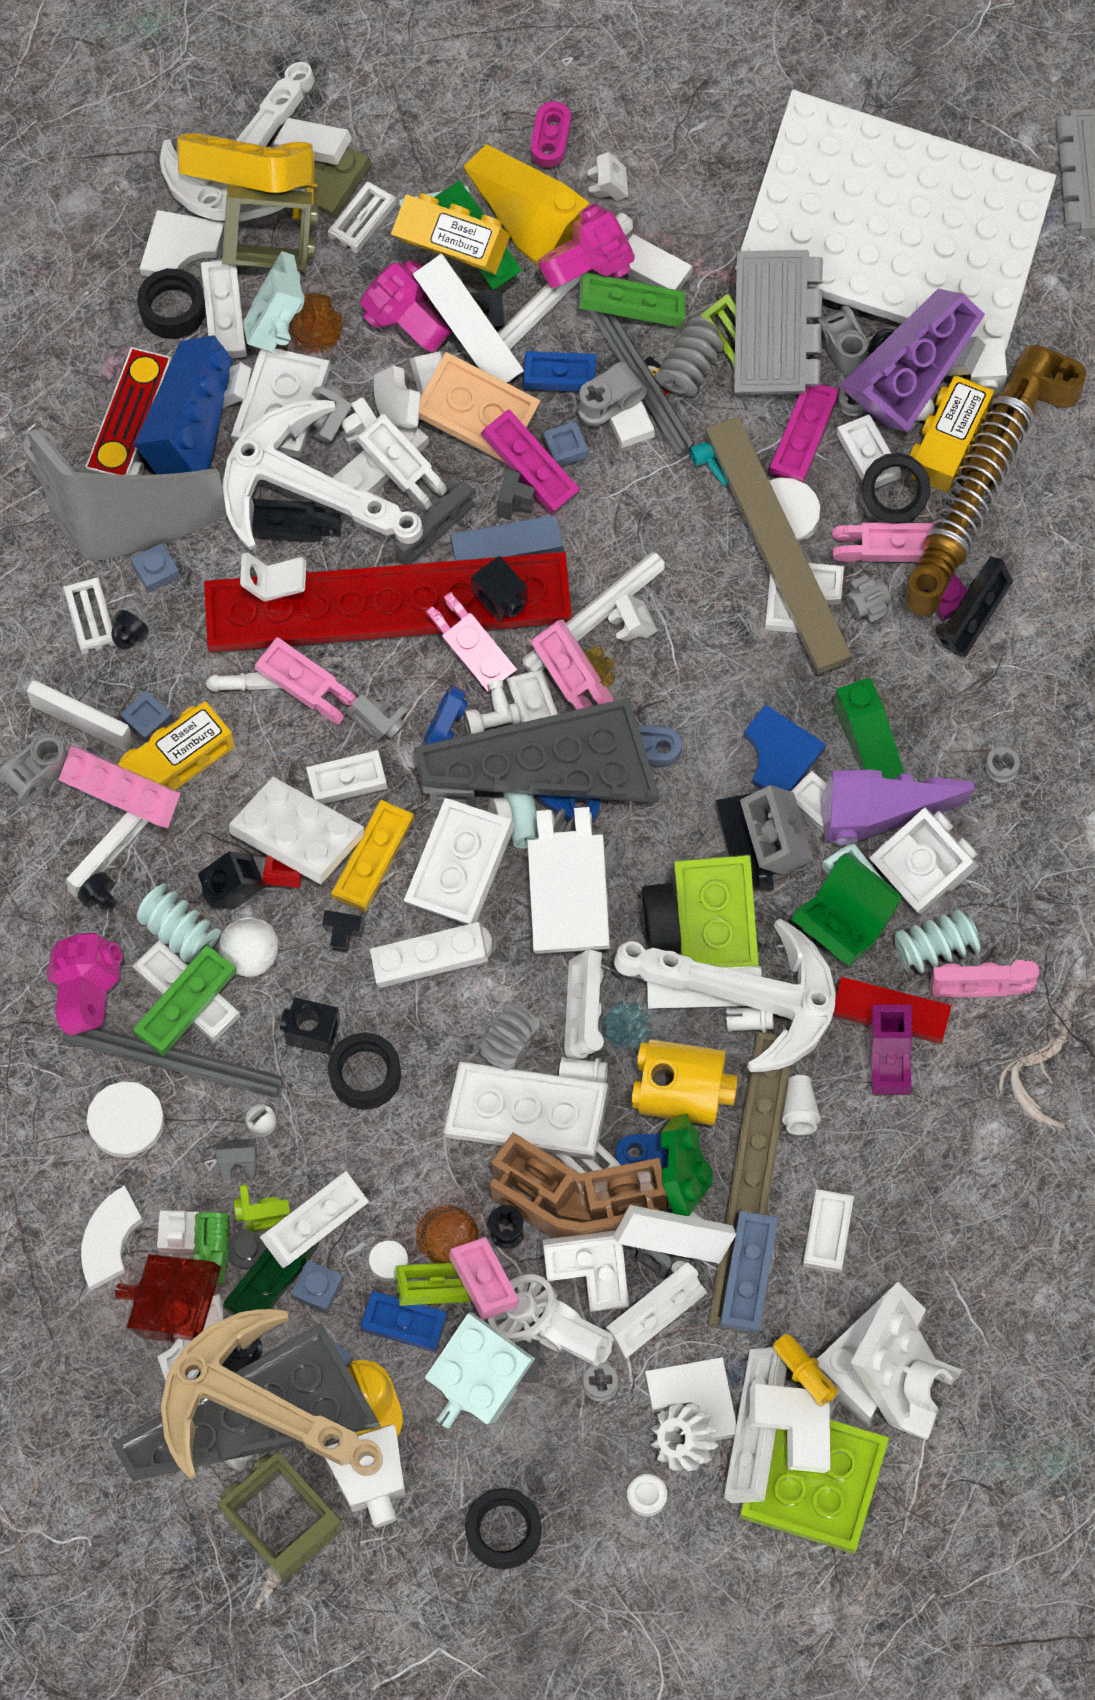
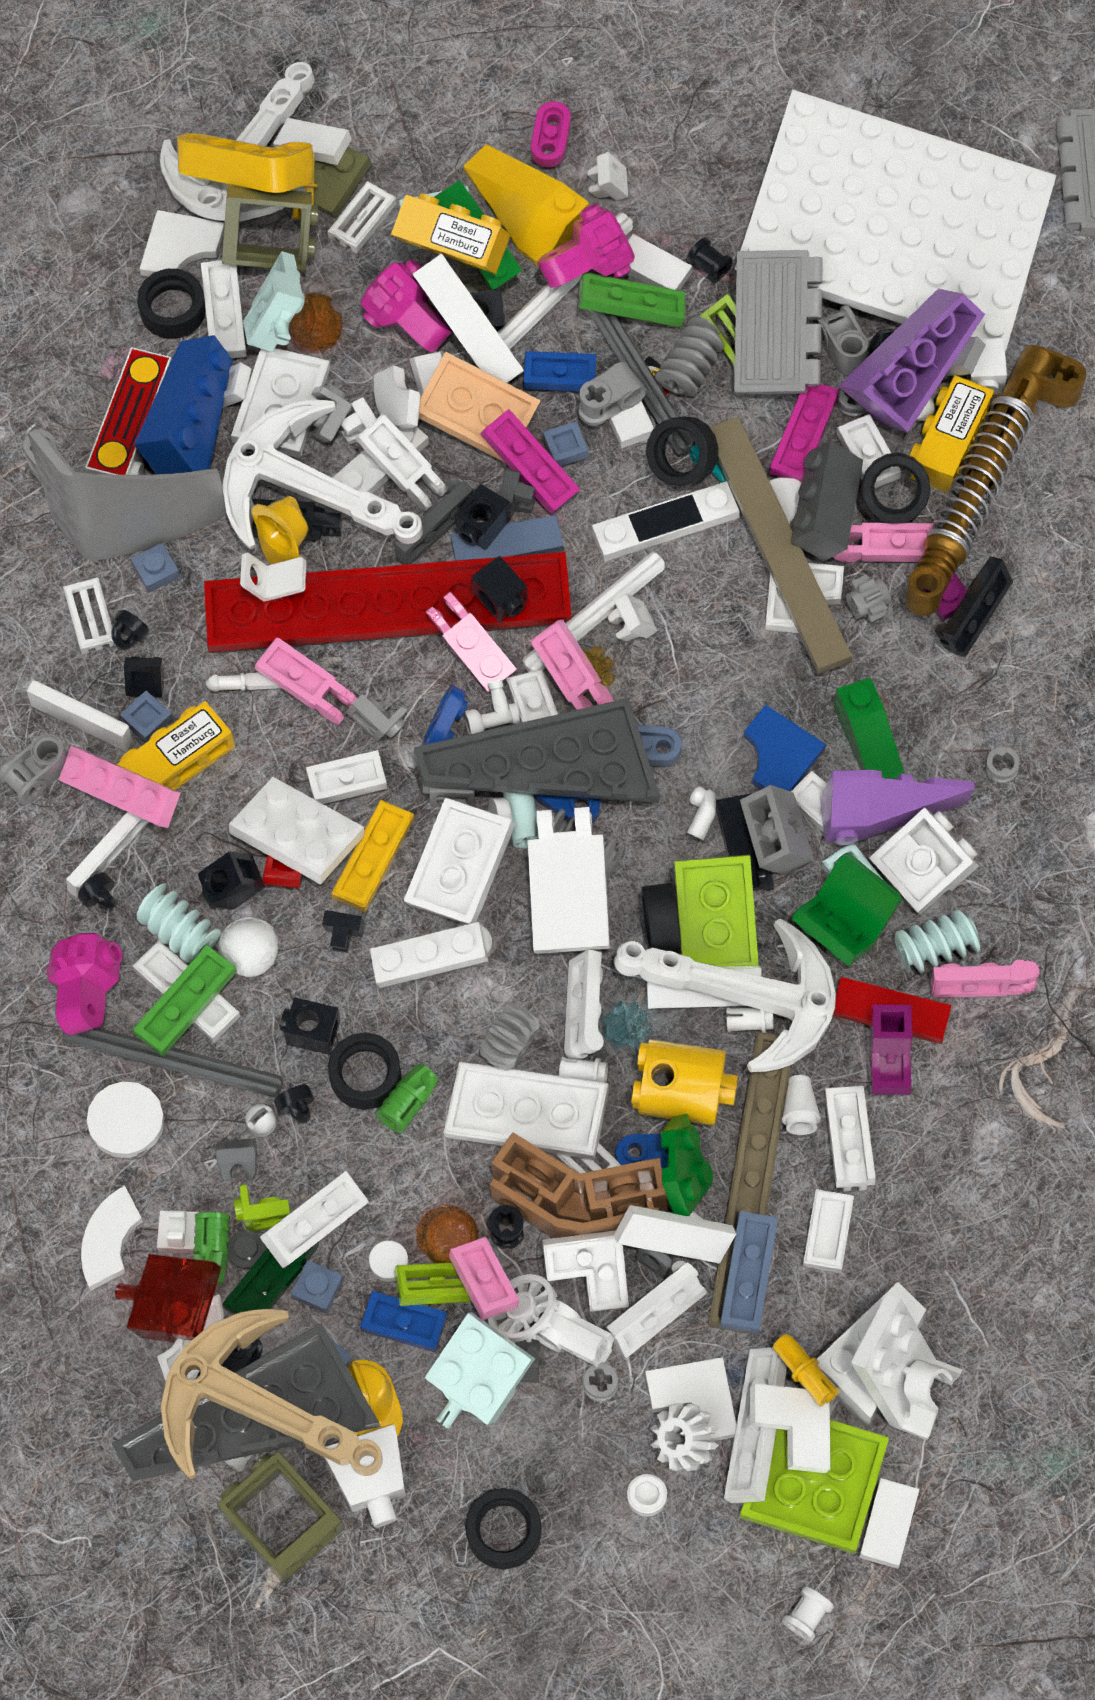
(143, 676): none -> black tile
(280, 529): none -> yellow piece
(295, 1102): none -> black tile
(407, 1098): none -> bright green hinge
(482, 504): none -> black brick
(657, 457): none -> black tyre
(665, 521): none -> white plate
(705, 814): none -> white arm
(709, 260): none -> black bush
(807, 1613): none -> white bush
(827, 500): none -> dark grey brick
(850, 1137): none -> white hinge
(889, 1523): none -> white tile

